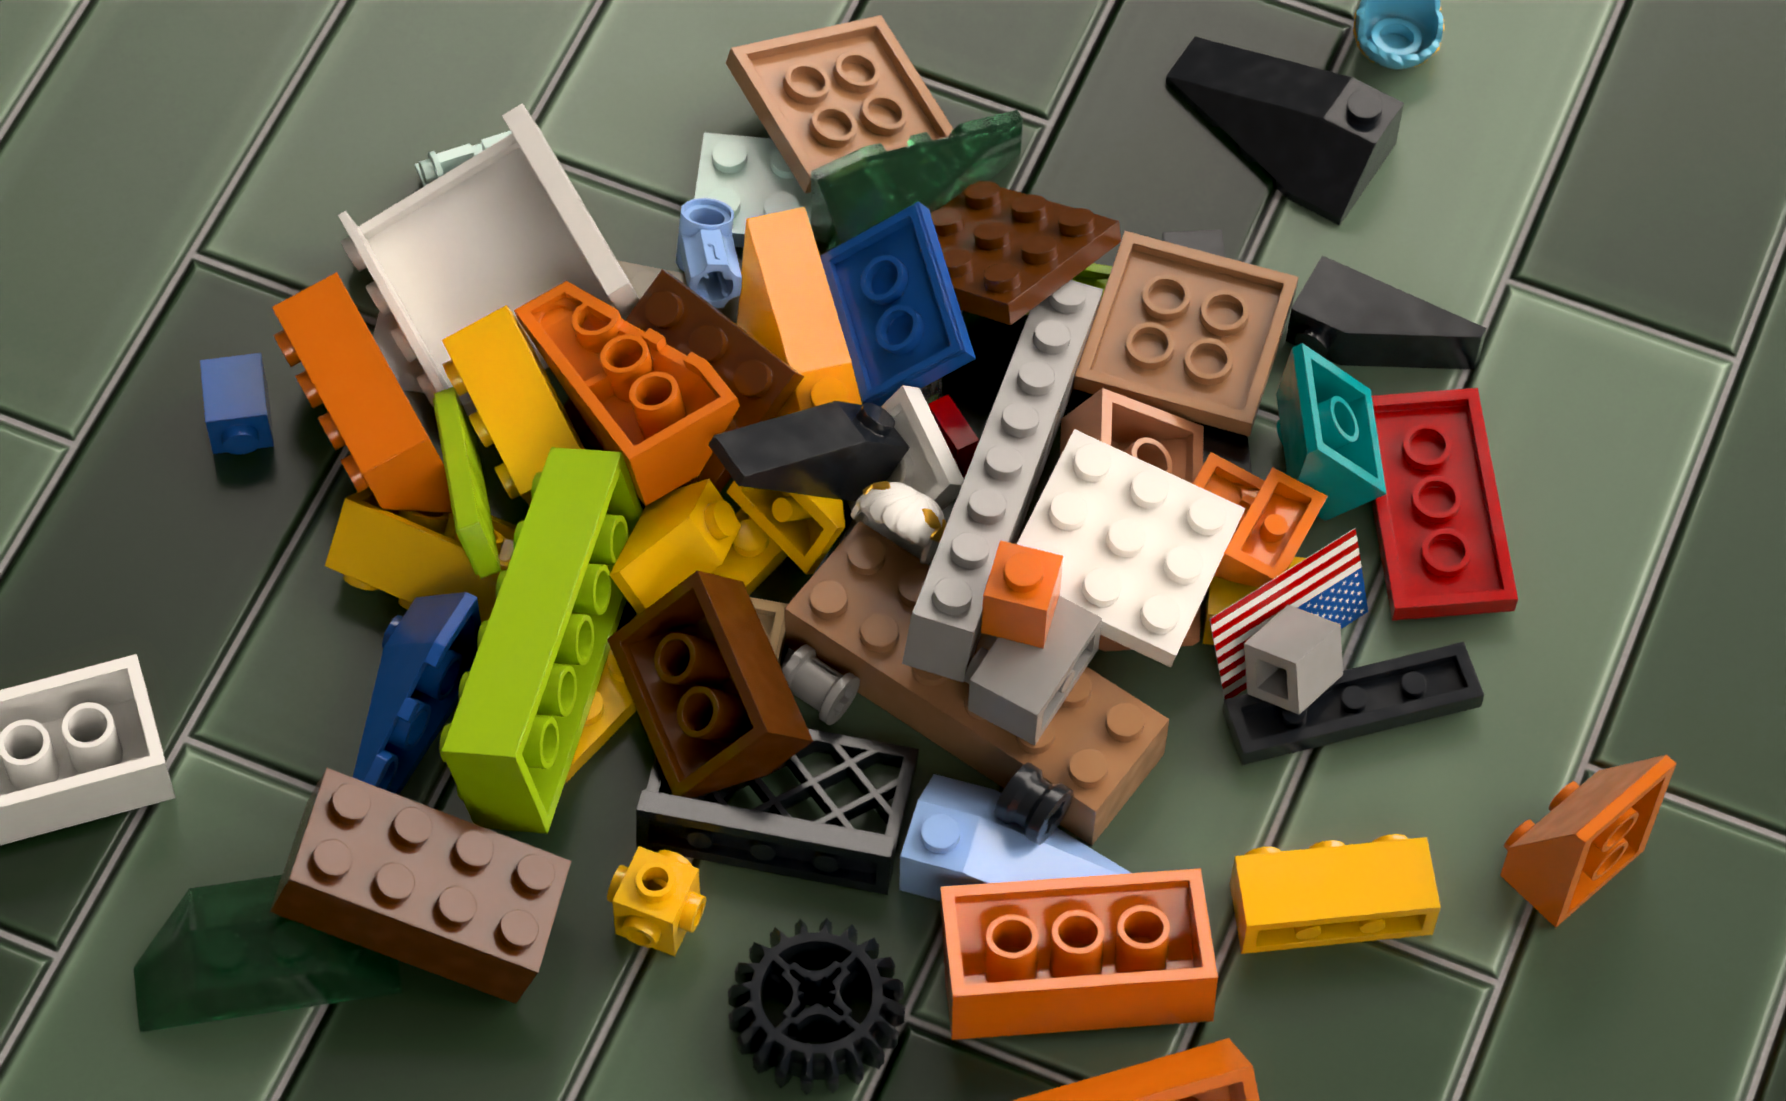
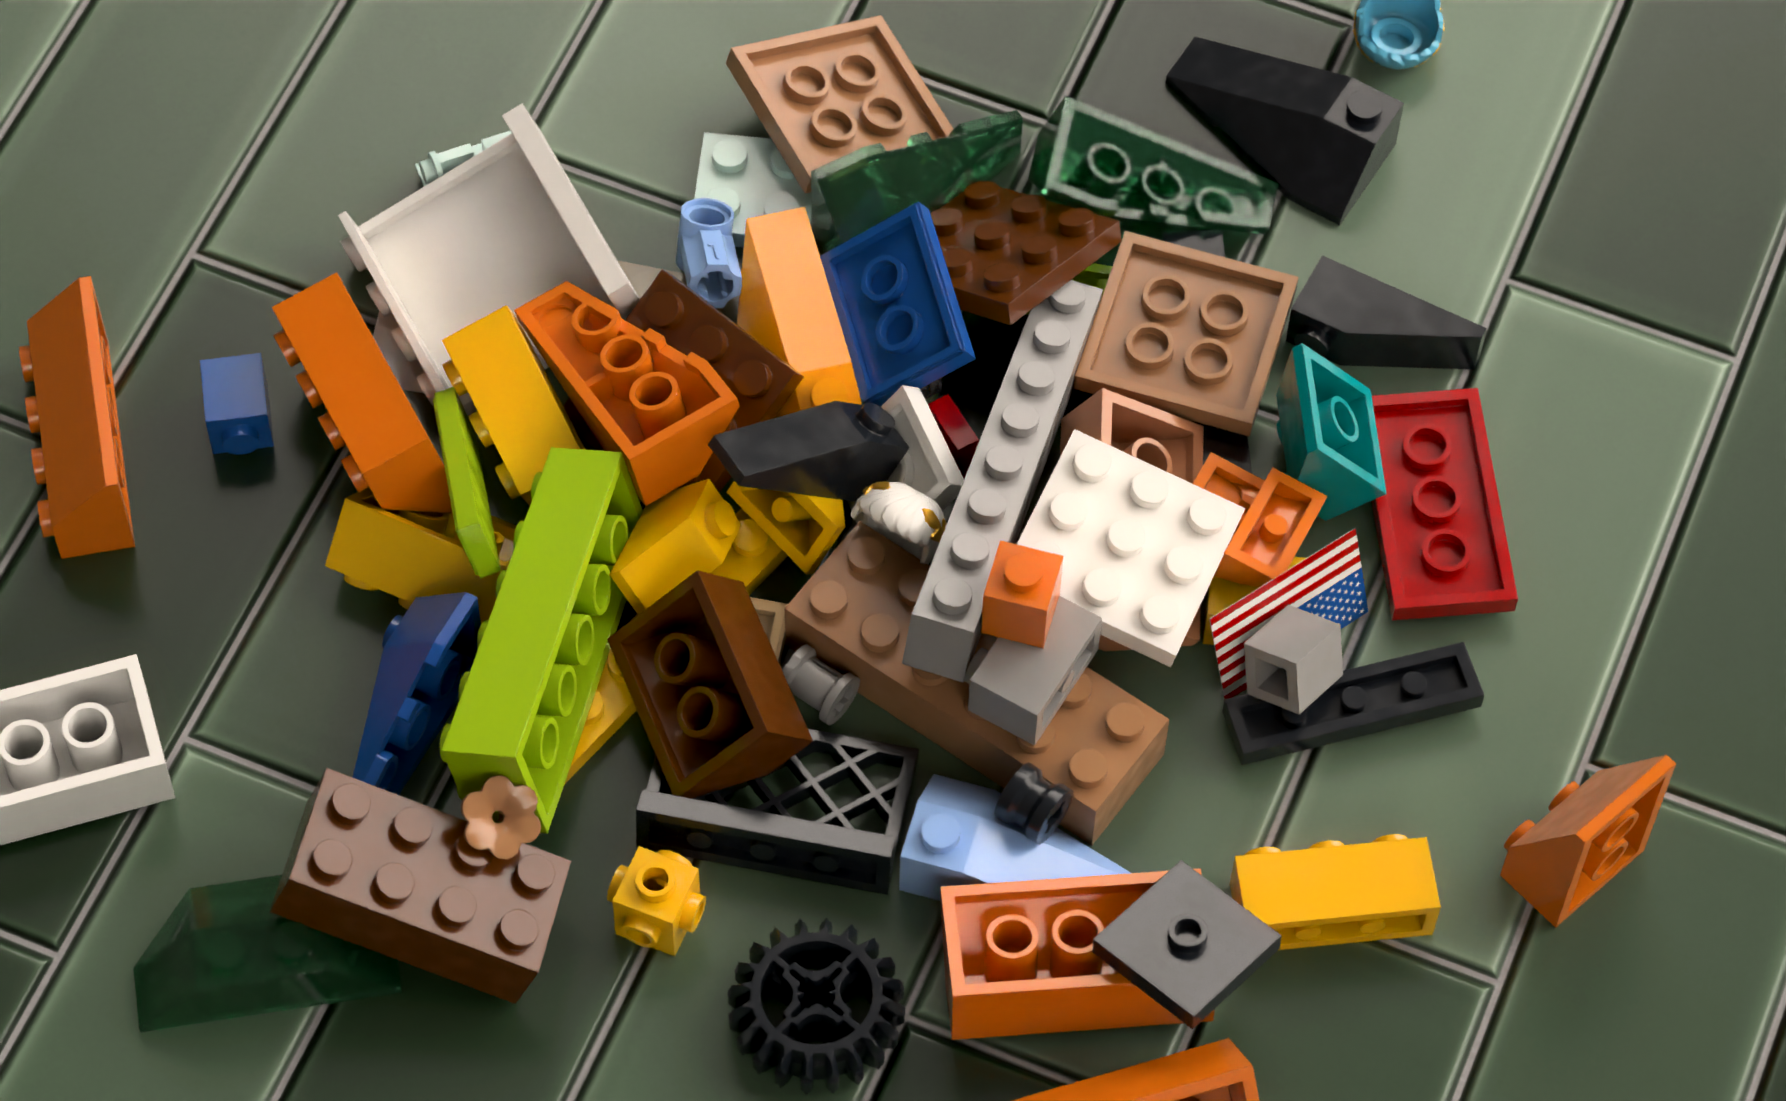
(77, 426): none -> orange slope
(516, 817): none -> medium nougat plant
(1141, 175): none -> clear green wedge
(1186, 944): none -> plate

